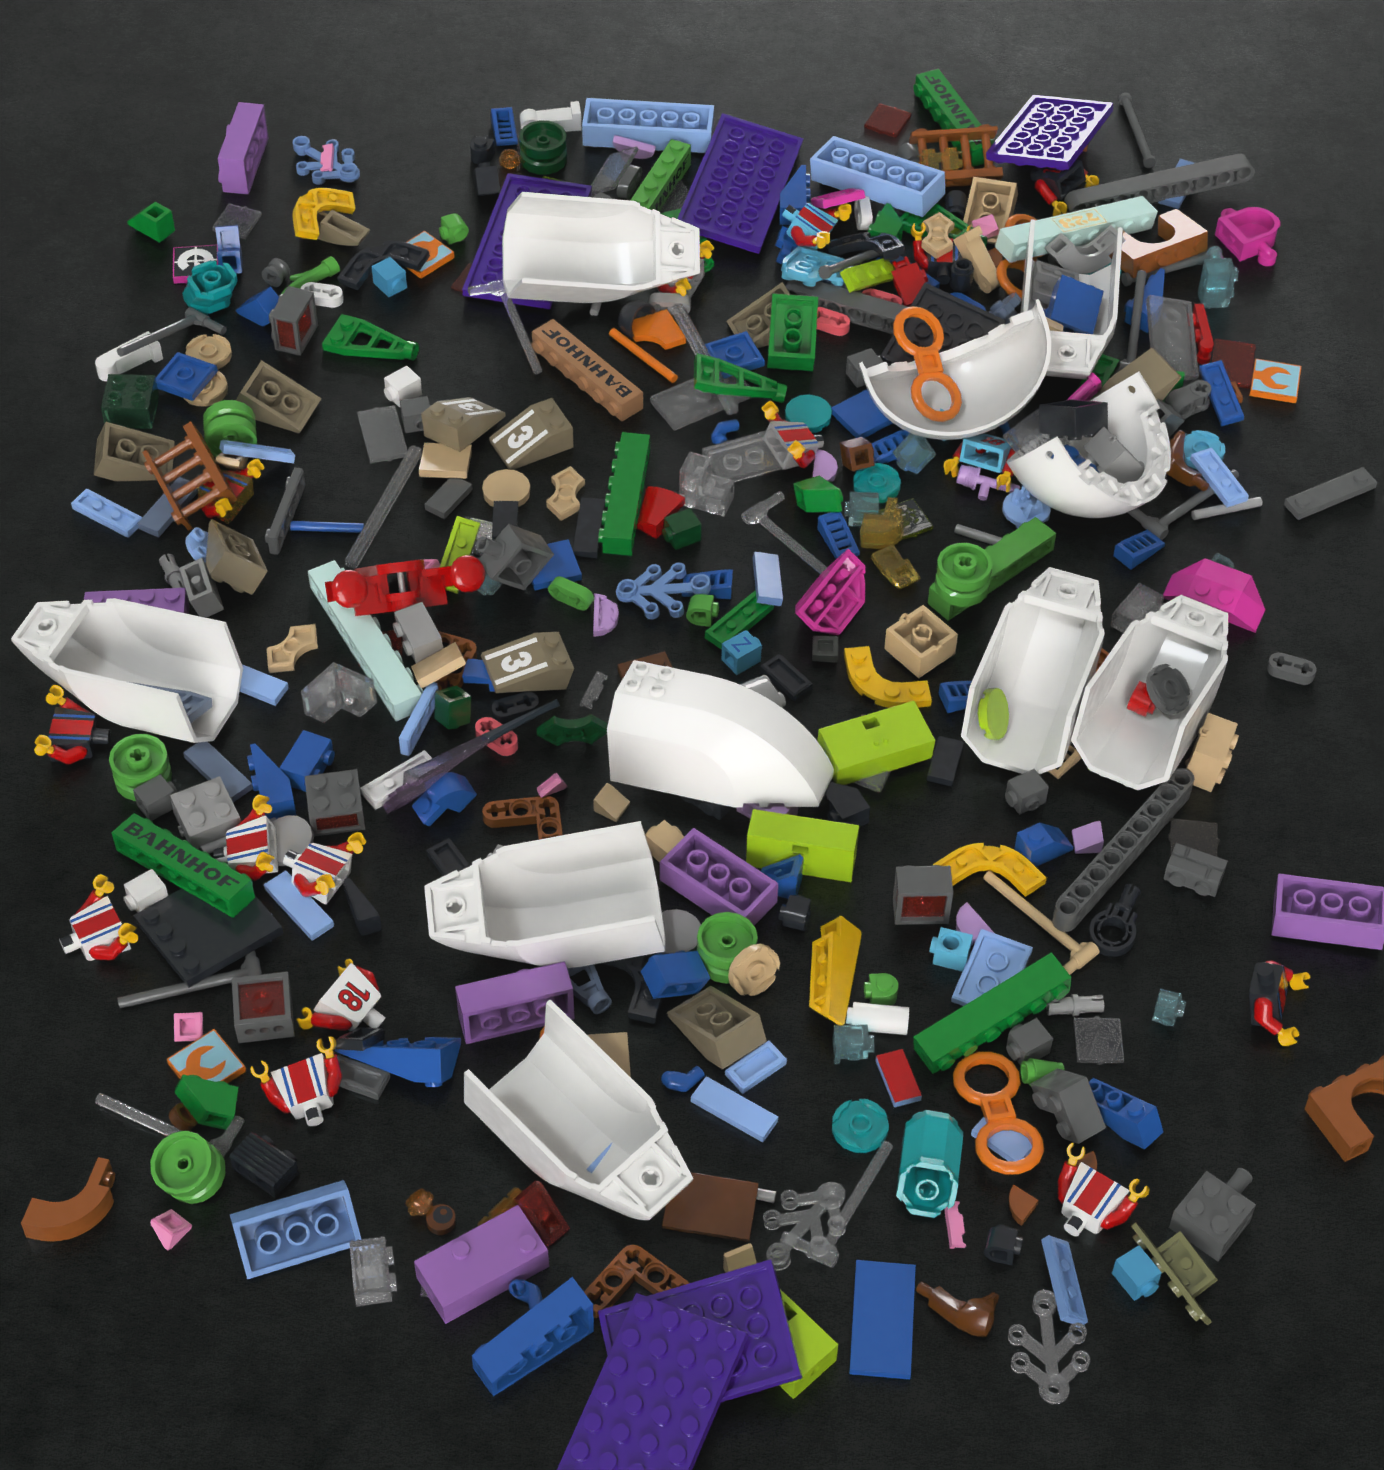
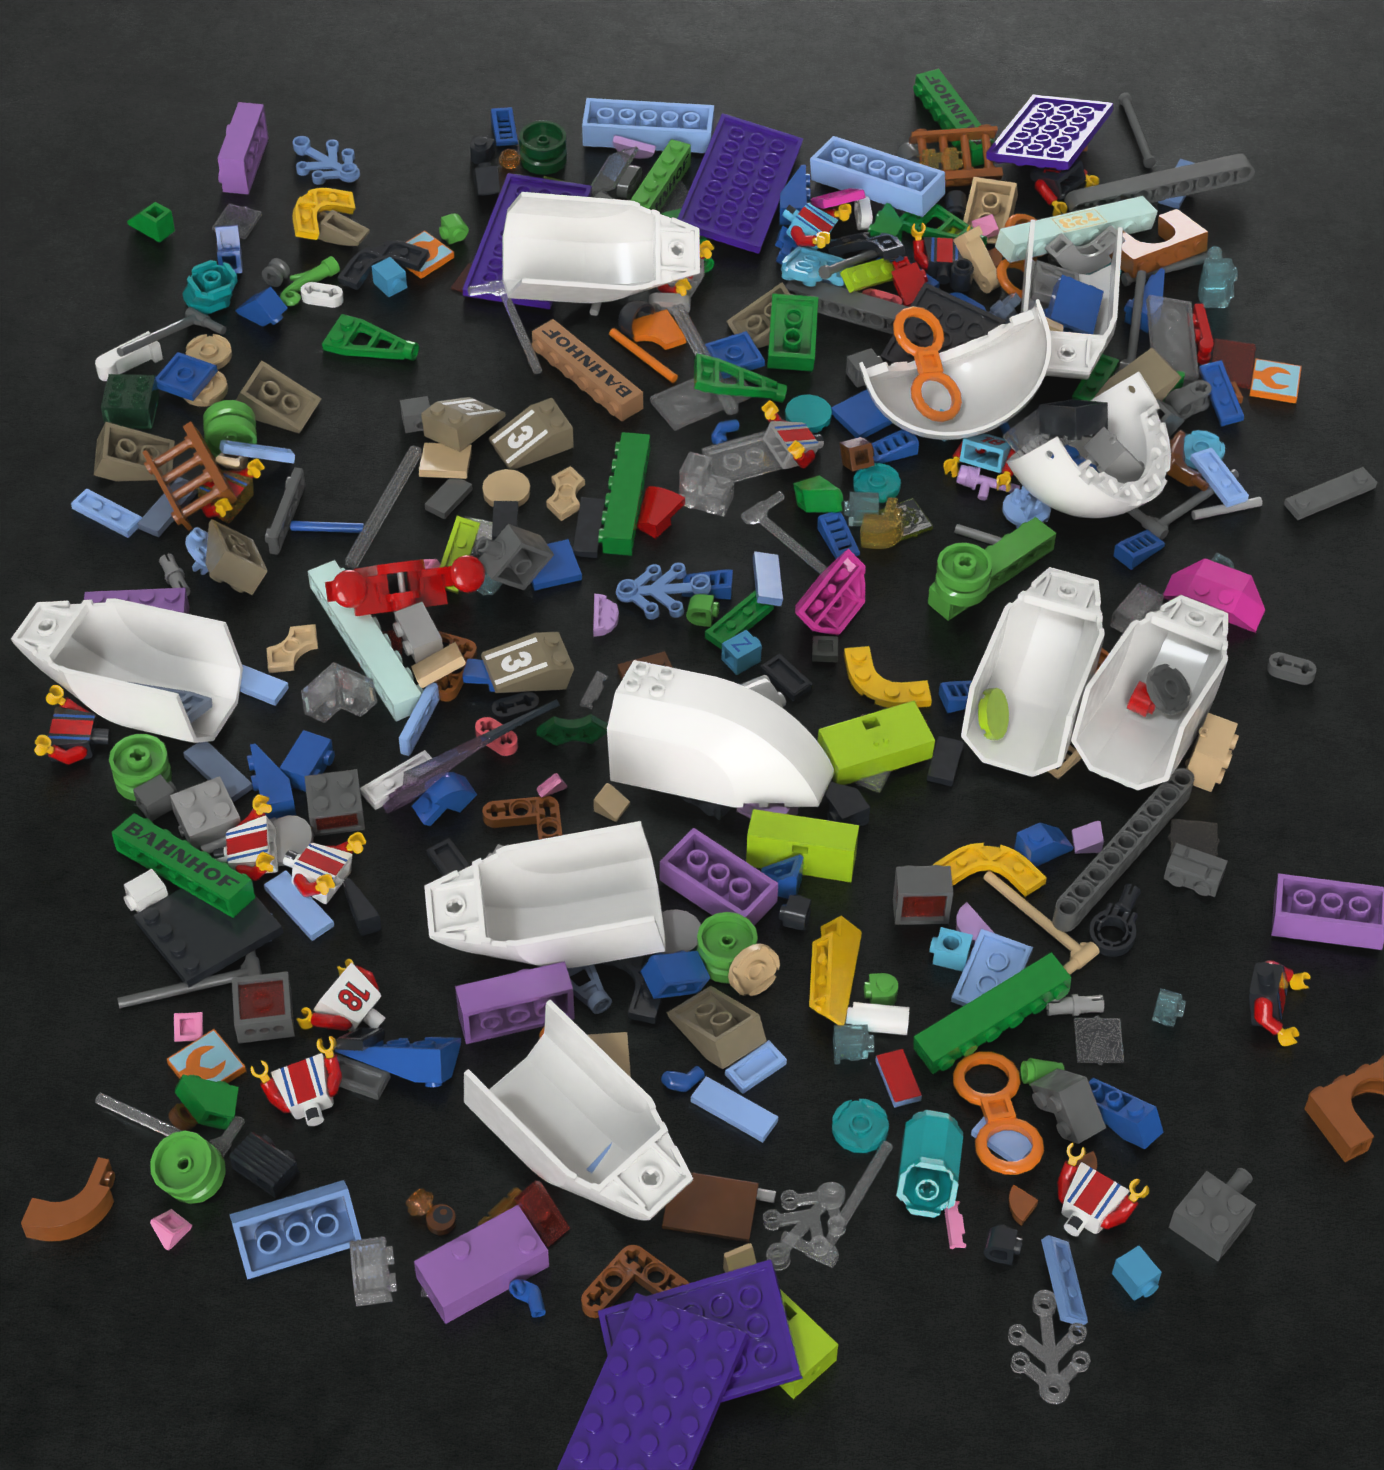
(98, 927): torso -> none
(187, 257): tile -> none
(201, 588): light grey brick -> none
(293, 320): dark grey piece -> none
(327, 157): bright pink piece -> none
(382, 434): clear piece -> none
(402, 385): white brick -> none
(452, 707): dark green brick -> none
(535, 1337): blue wedge -> none
(567, 117): white leg -> none
(571, 593): bright green beam -> none
(663, 839): tan brick -> none
(682, 529): dark green brick -> none
(825, 465): lavender tile -> none
(832, 322): coral beam -> none
(882, 1319): blue tile -> none
(887, 120): clear red piece -> none
(894, 568): clear yellow slope -> none
(913, 453): clear light blue brick -> none
(920, 641): tan brick -> none
(937, 241): tan tile -> none
(973, 1316): reddish brown animal -> none
(1026, 791): dark grey brick -> none
(1028, 1041): dark grey brick -> none
(1088, 388): dark pink plate -> none
(1184, 1267): olive bracket -> none
(1249, 233): dark pink piece -> none

